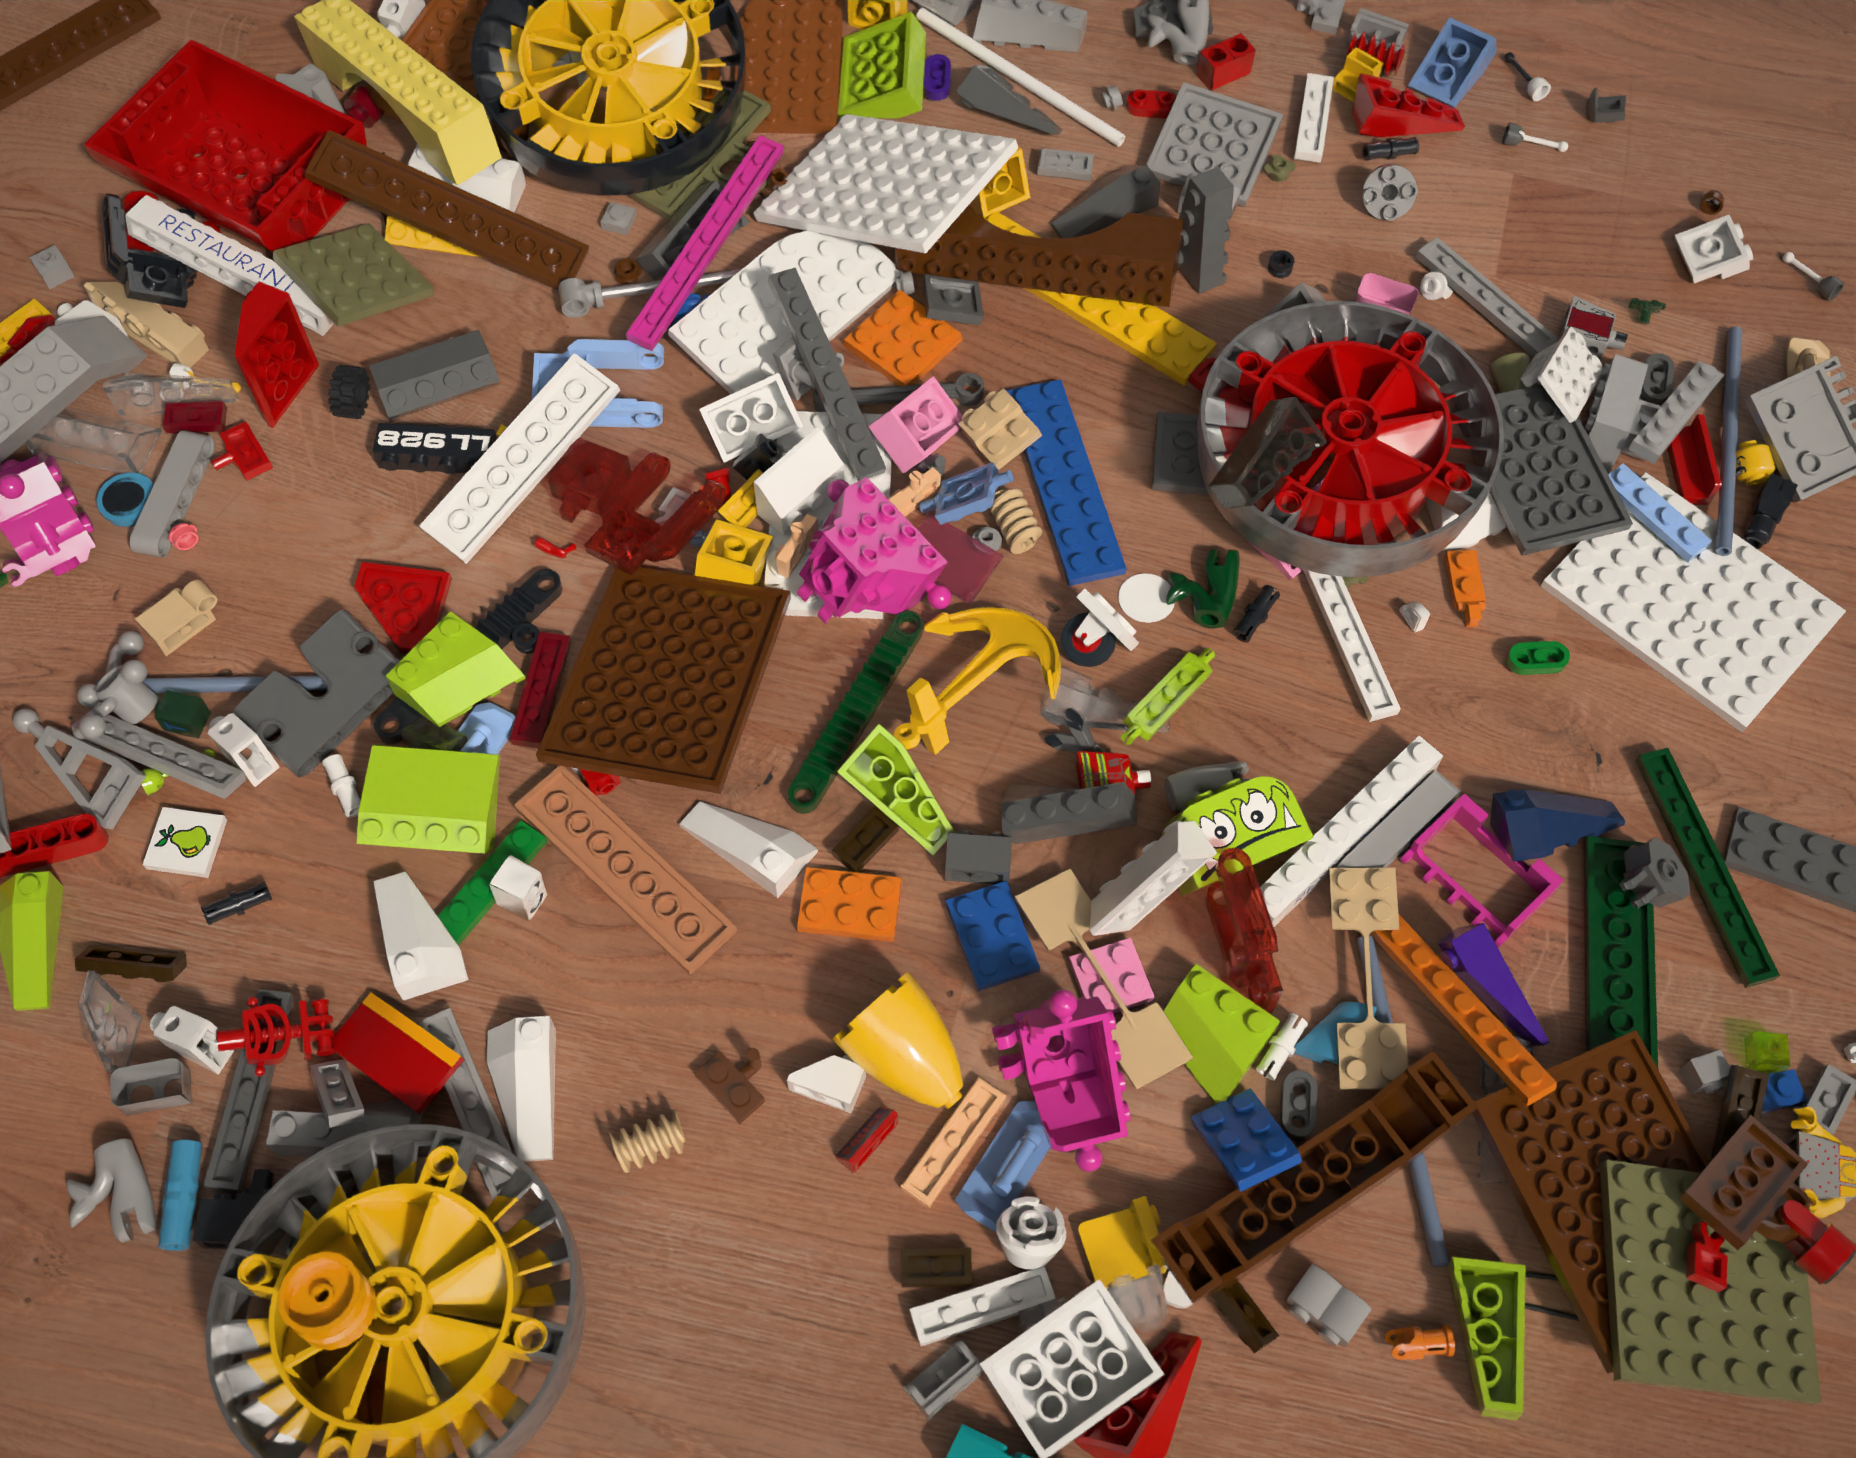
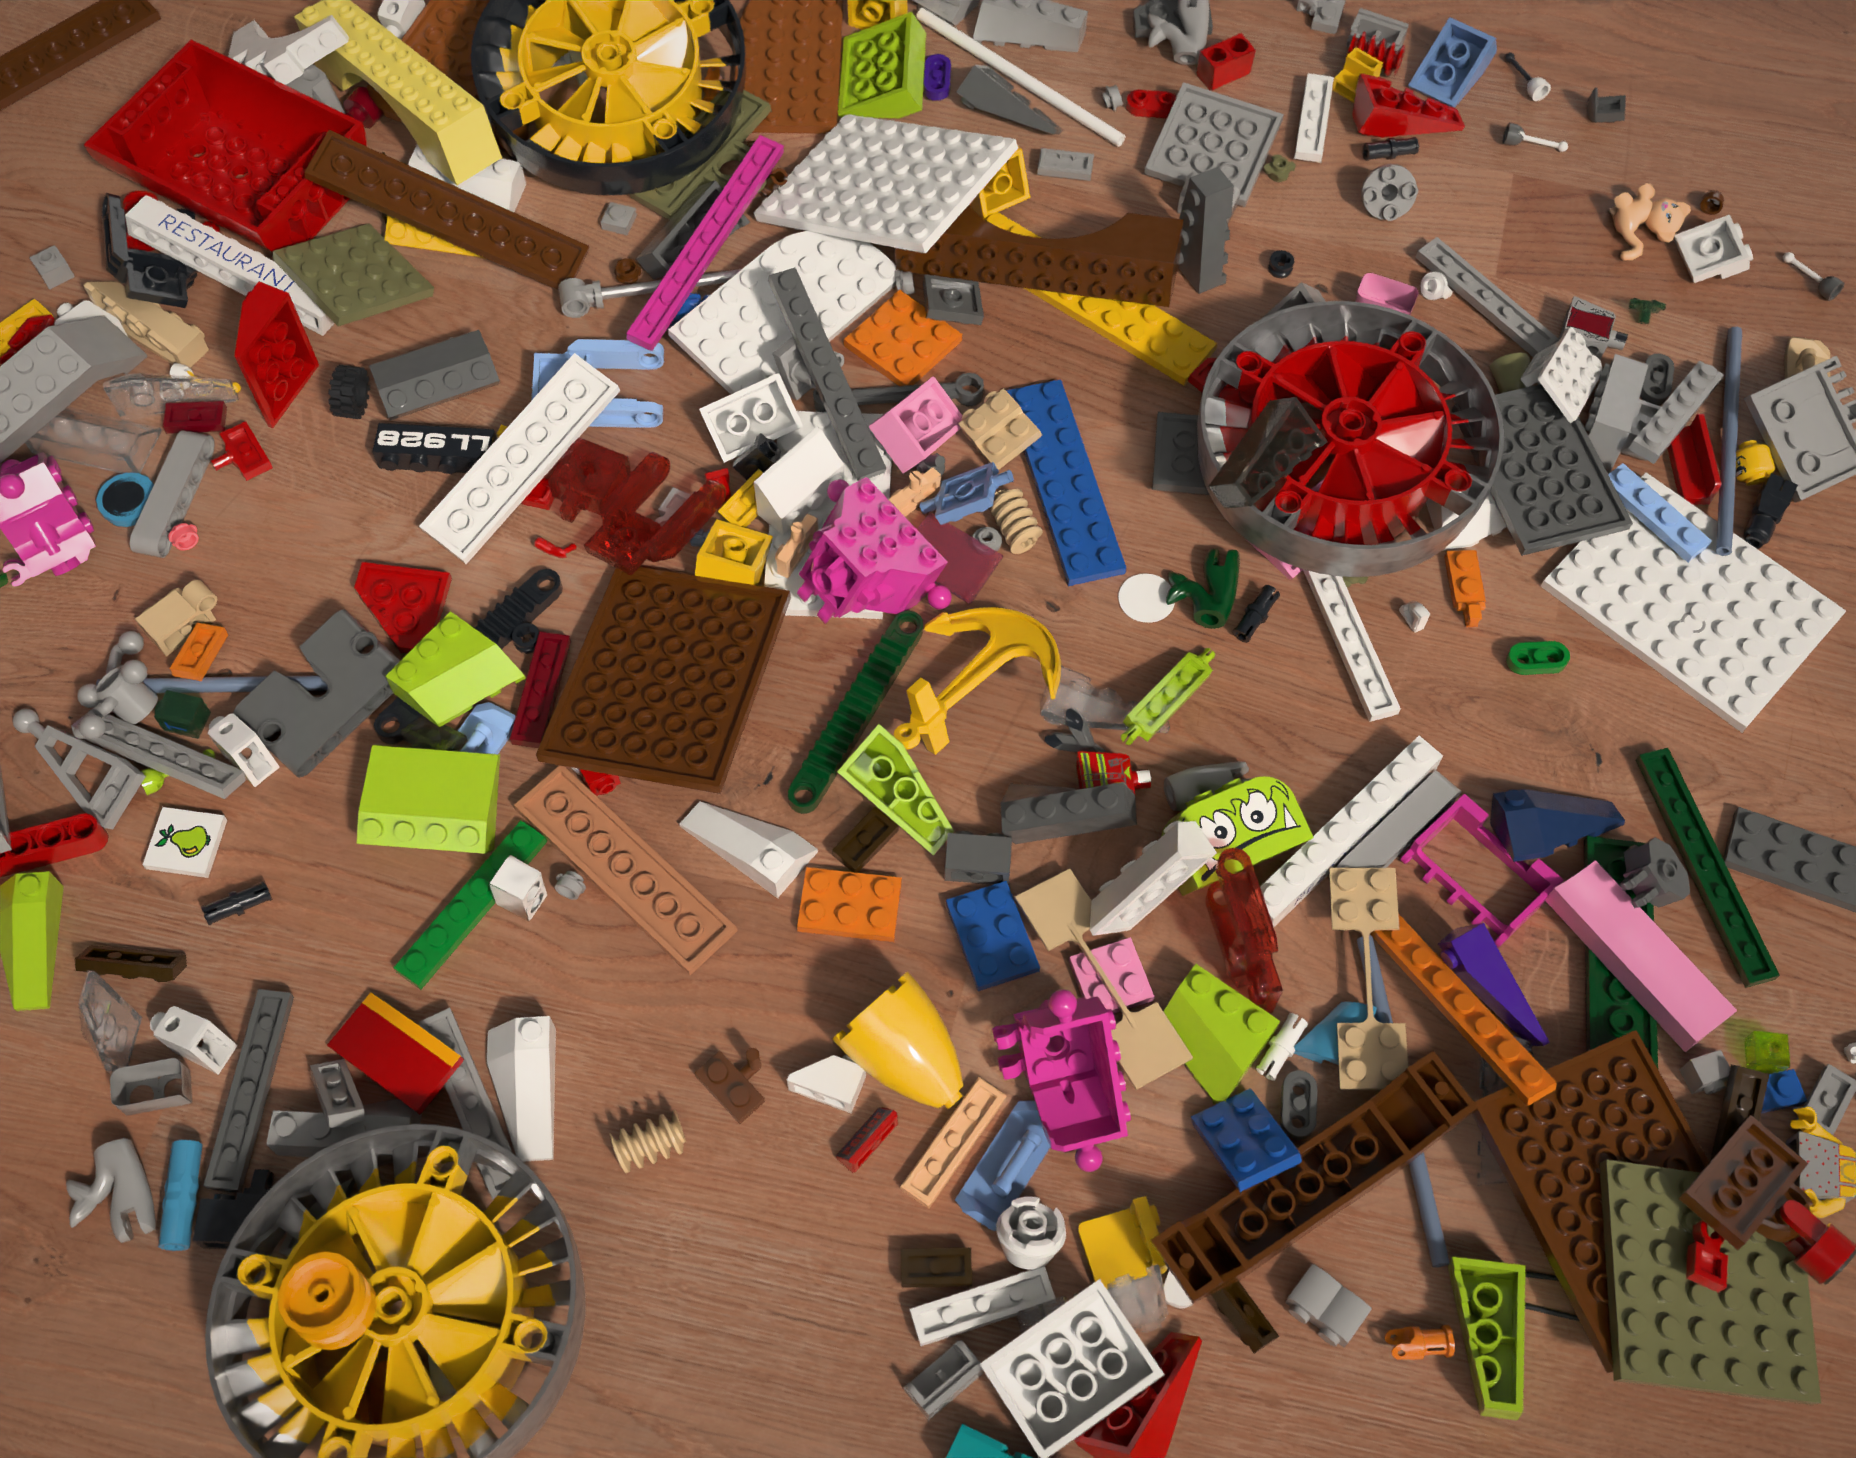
(199, 651): none -> orange plate
(243, 1037): red torso -> none
(287, 55): none -> white arch
(342, 784): white pin -> none
(416, 941): white wedge -> none
(540, 496): none -> red tile
(570, 885): none -> light grey plate
(1092, 635): plate -> none
(1119, 193): dark grey wedge -> none
(1640, 956): none -> bright pink arch
(1661, 217): none -> light nougat animal

